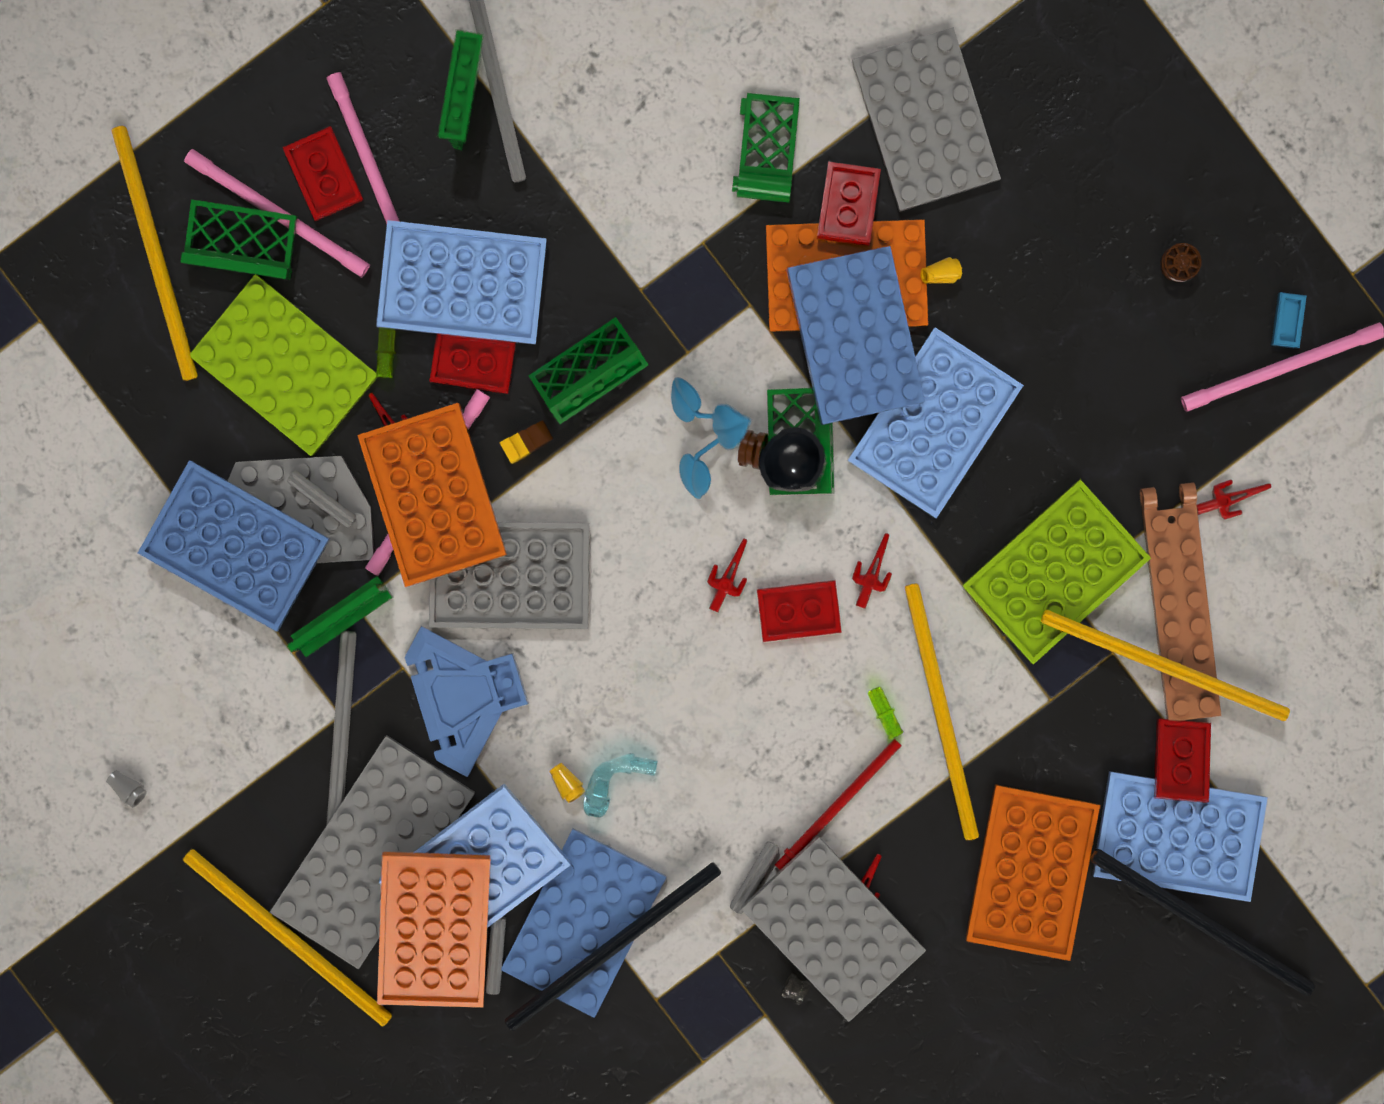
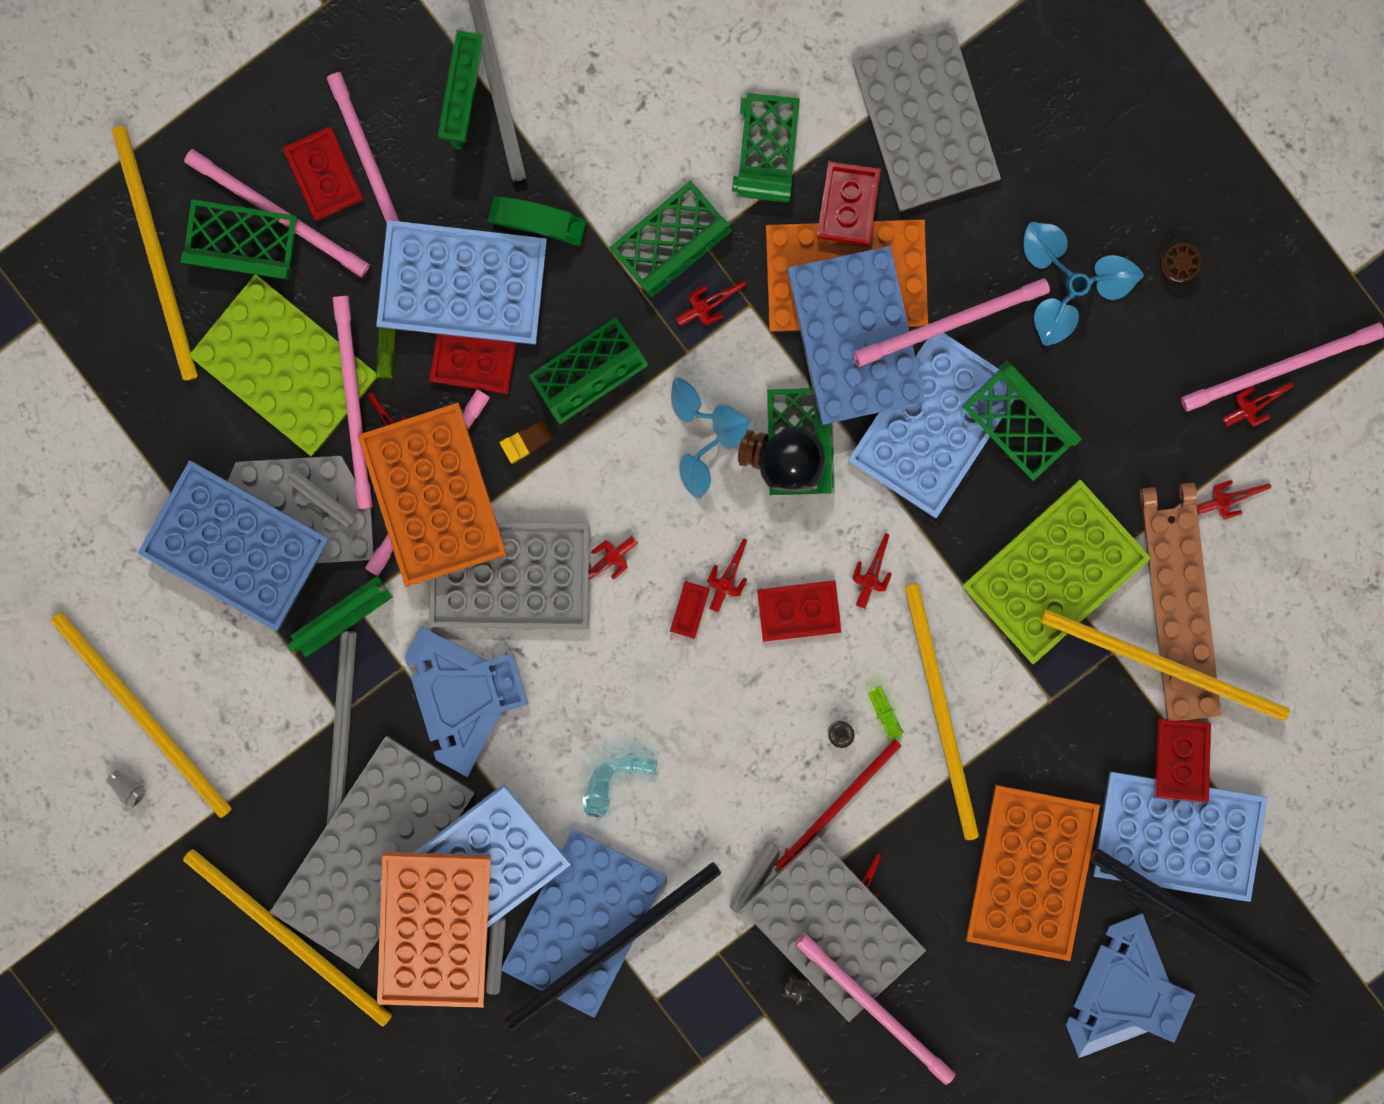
(141, 714): none -> yellow axle
(343, 318): none -> bright pink piece
(537, 219): none -> green arch
(567, 783): yellow cone -> none
(614, 556): none -> red piece
(689, 251): none -> green fence
(689, 609): none -> red tile
(701, 307): none -> red piece
(837, 731): none -> clear smoke wheel
(877, 351): none -> bright pink piece
(933, 1063): none -> bright pink piece
(944, 271): yellow cone -> none
(1037, 404): none -> green fence
(1114, 280): none -> dark azure plant
(1127, 993): none -> medium blue plate
(1248, 409): none -> red piece
(1288, 320): dark azure tile -> none

